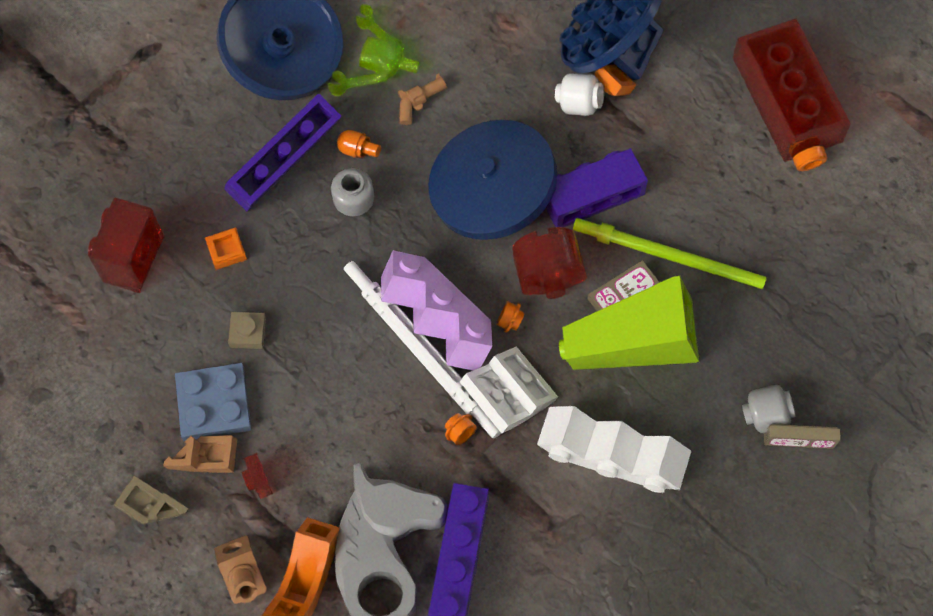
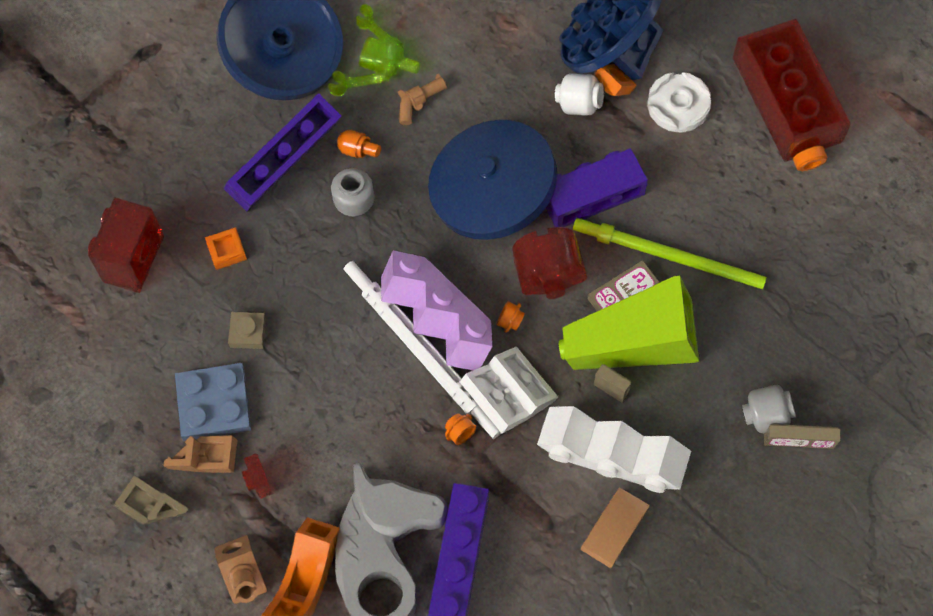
(612, 383): none -> dark tan tile
(615, 527): none -> medium nougat slope
(679, 102): none -> white tile

